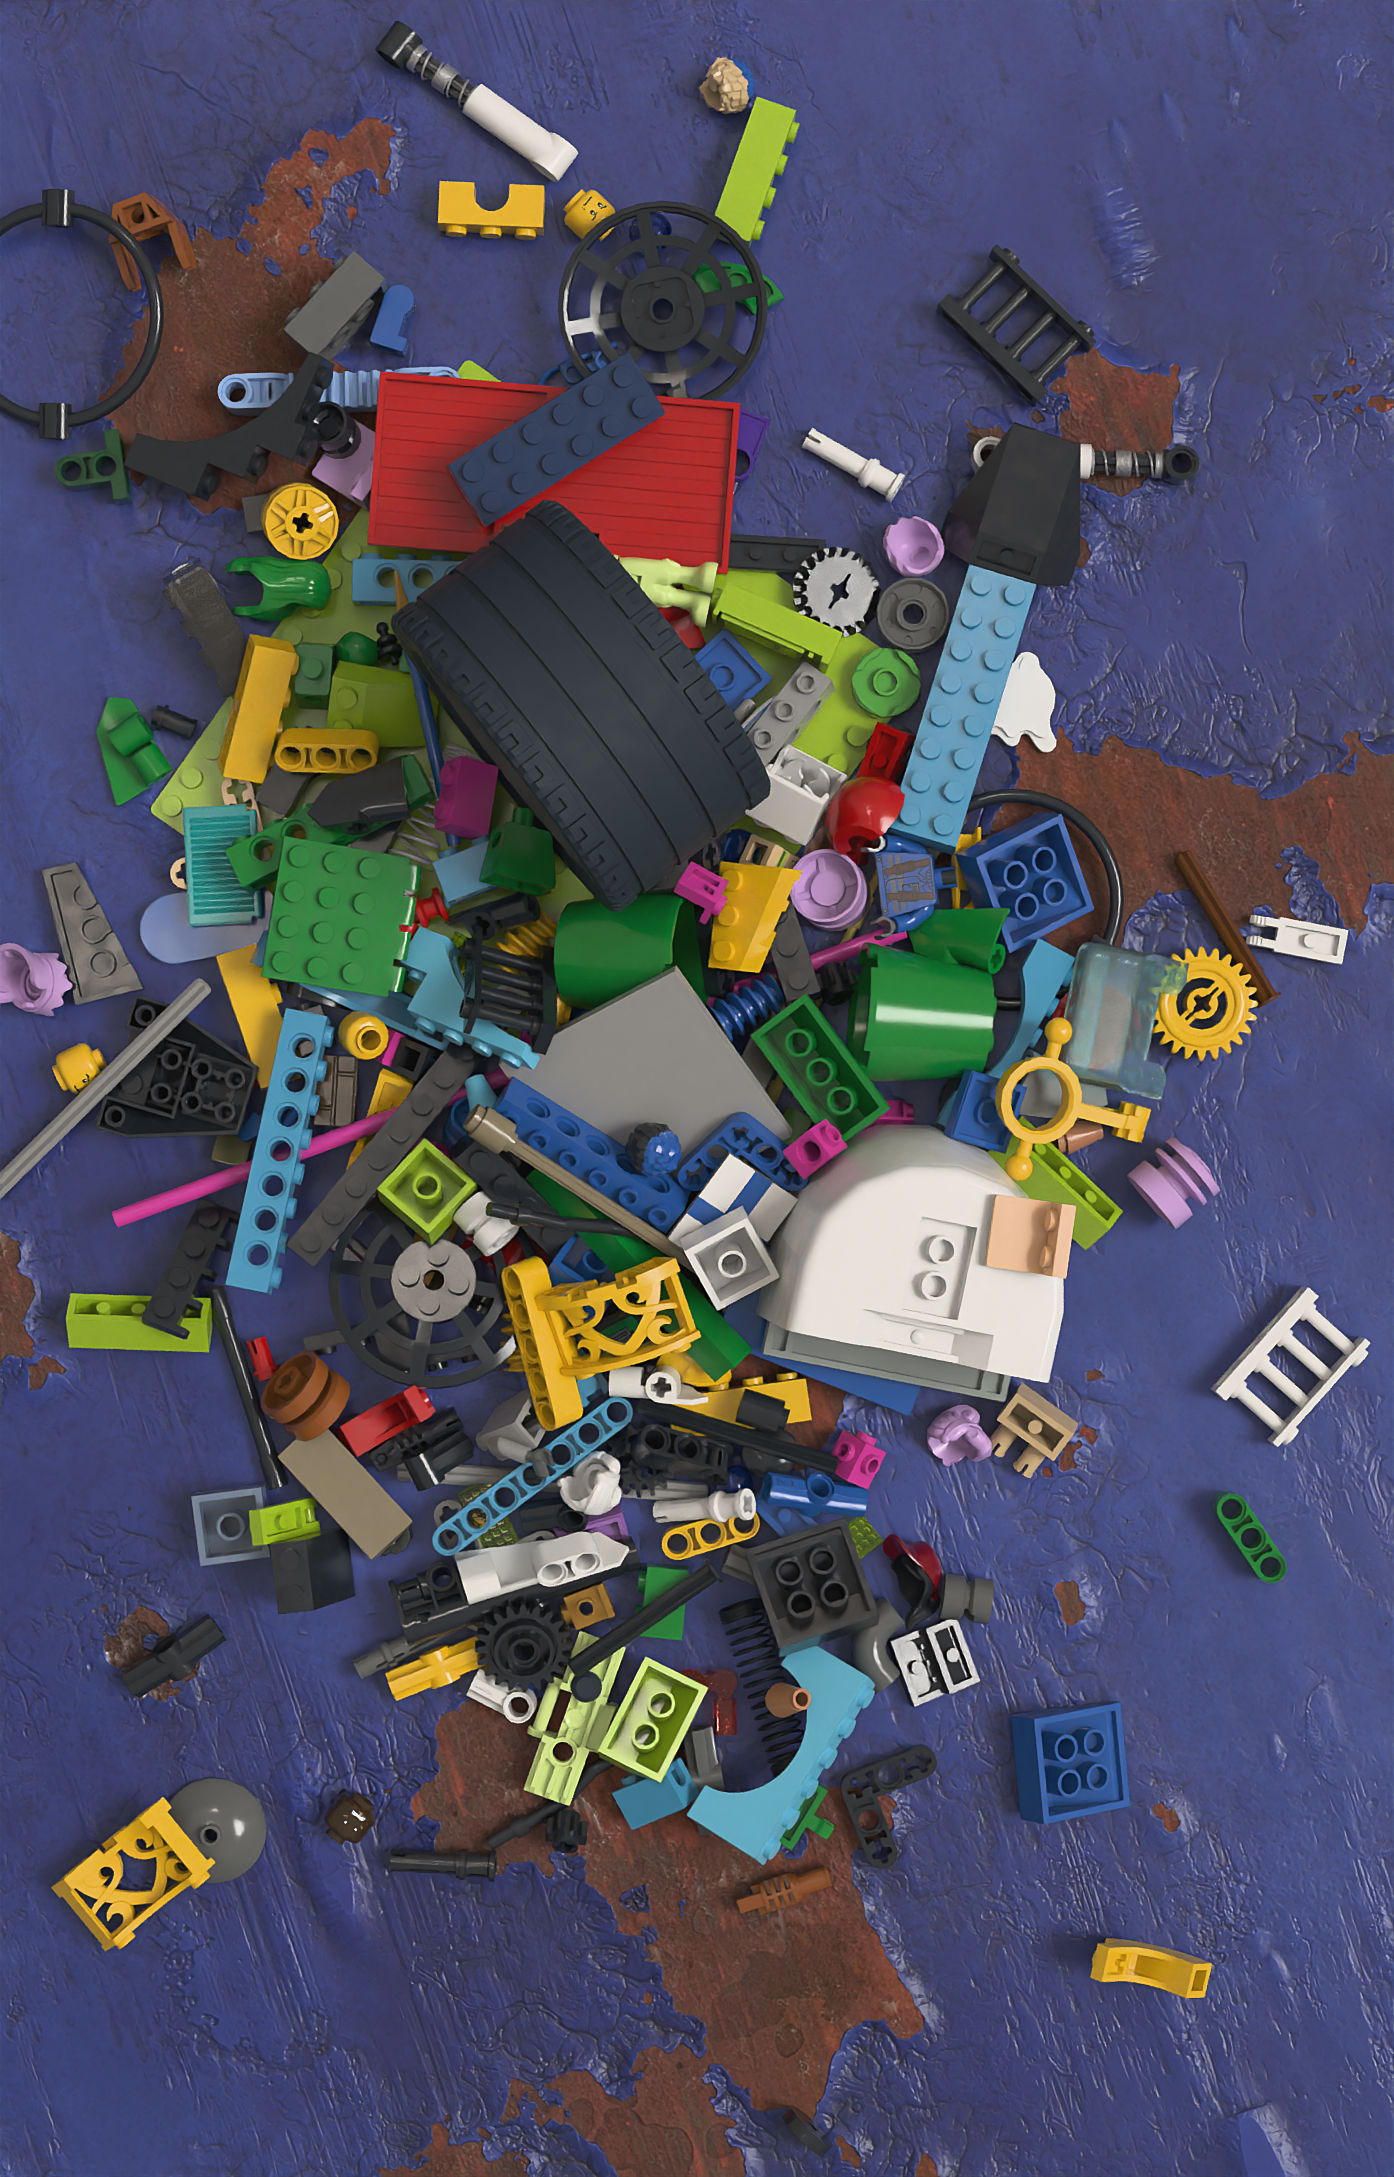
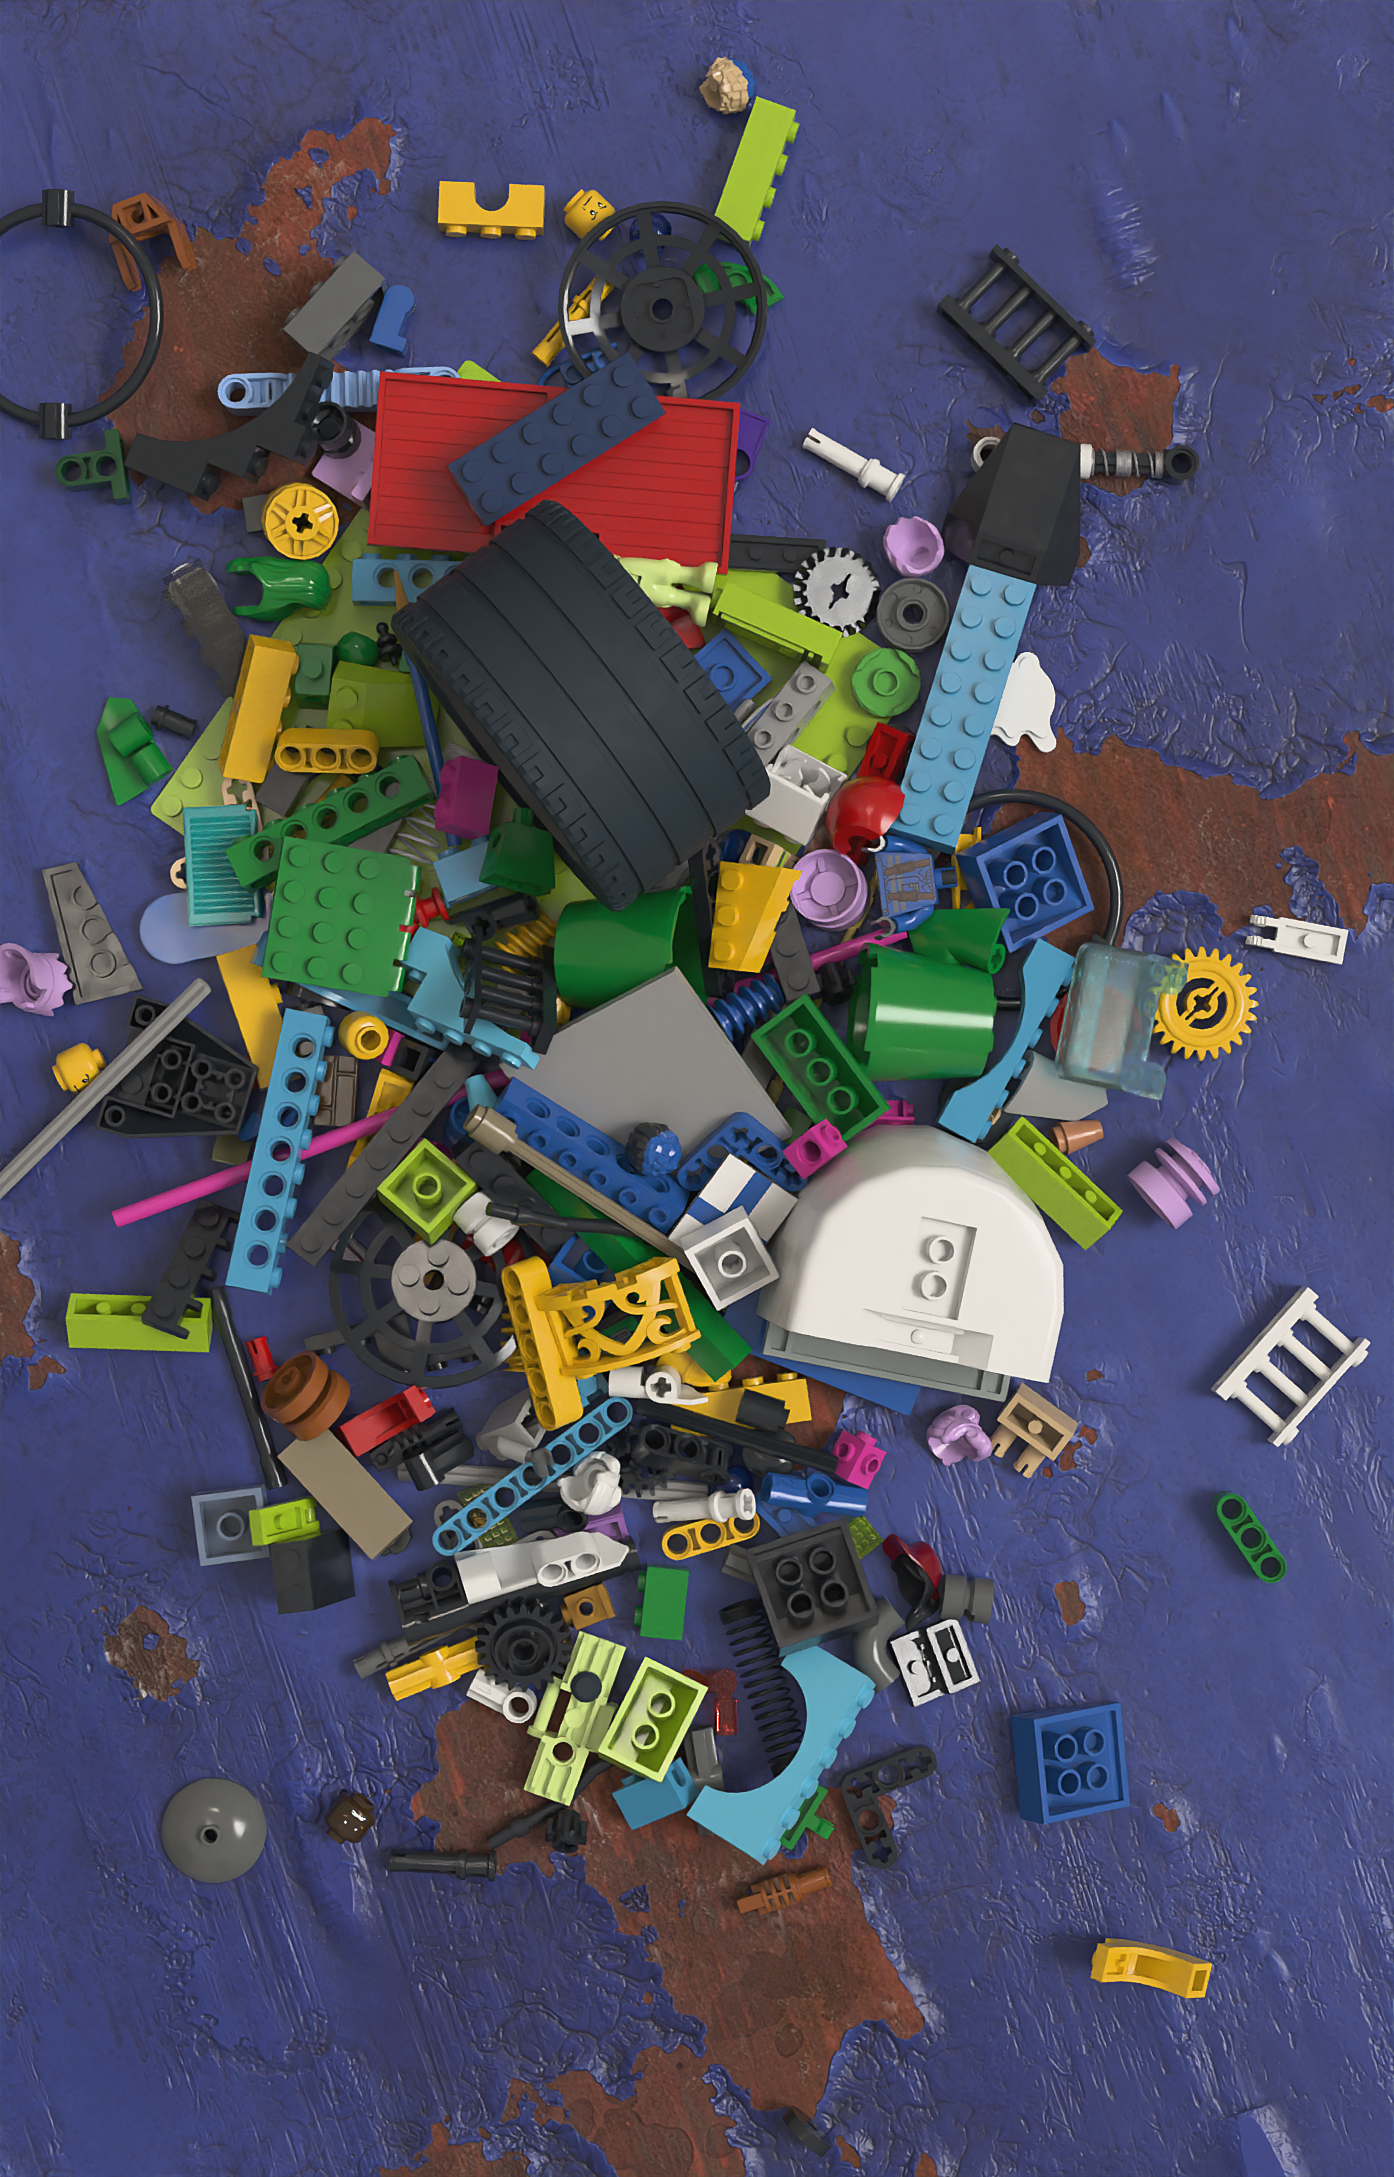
(155, 1828): yellow fence -> none
(173, 1657): black piece -> none
(364, 799): black panel -> none
(544, 150): piece -> none
(553, 342): none -> yellow pin
(644, 1619): black axle -> none
(703, 889): dark pink bracket -> none
(786, 1699): nougat cone -> none
(975, 1113): blue tile -> none
(1030, 1235): light nougat bracket -> none
(1127, 1121): yellow piece -> none
(1225, 927): reddish brown axle -> none

